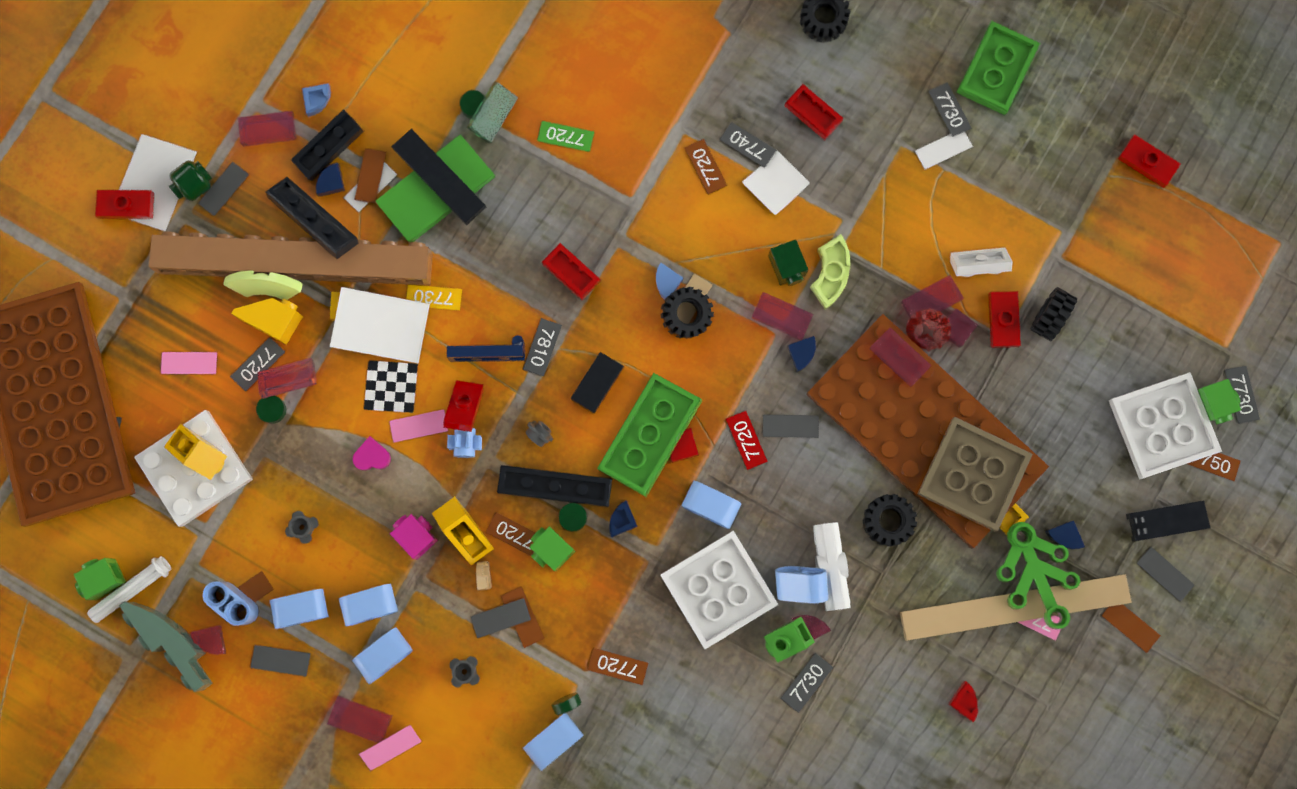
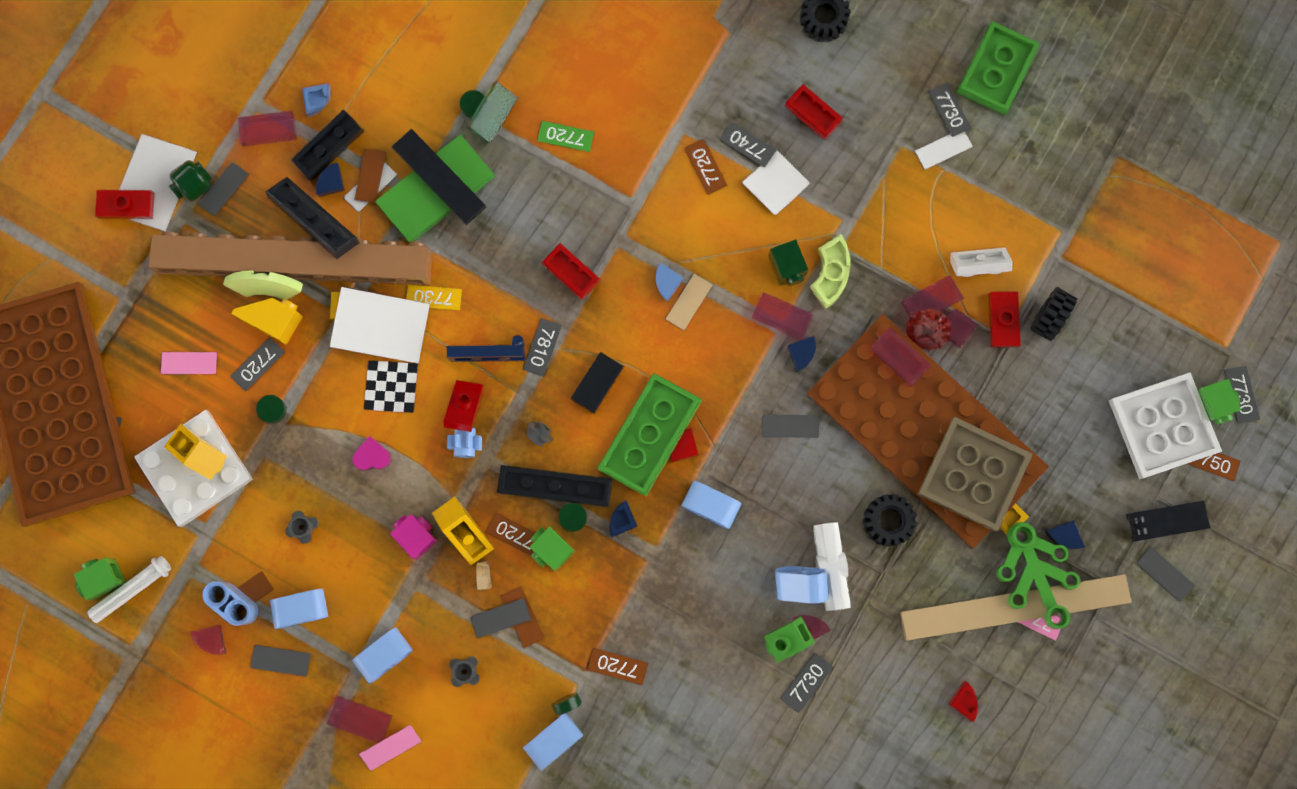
(161, 633): sand green slope -> none
(286, 378): clear pink tile -> none
(368, 605): light blue beam -> none
(417, 426): bright pink sticker -> none
(701, 304): black tyre -> none
(719, 590): white plate -> none
(746, 440): red sticker -> none
(1131, 626): dark orange sticker -> none
(1149, 161): red plate -> none

